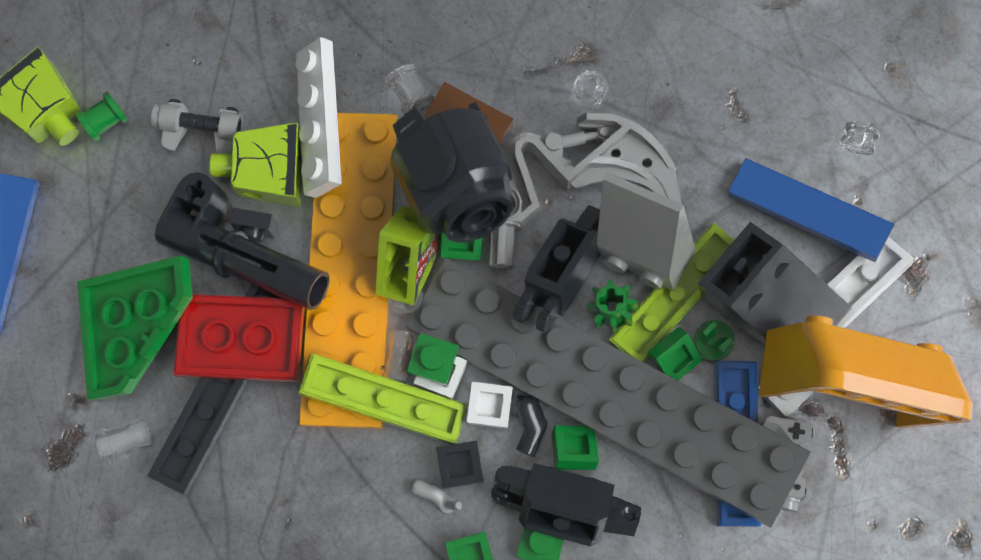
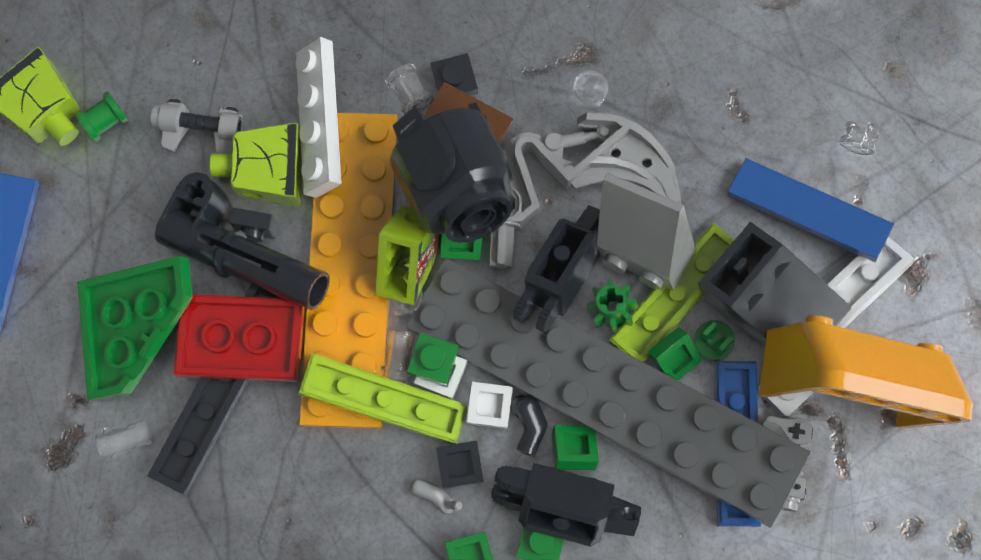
(456, 72): none -> black plate

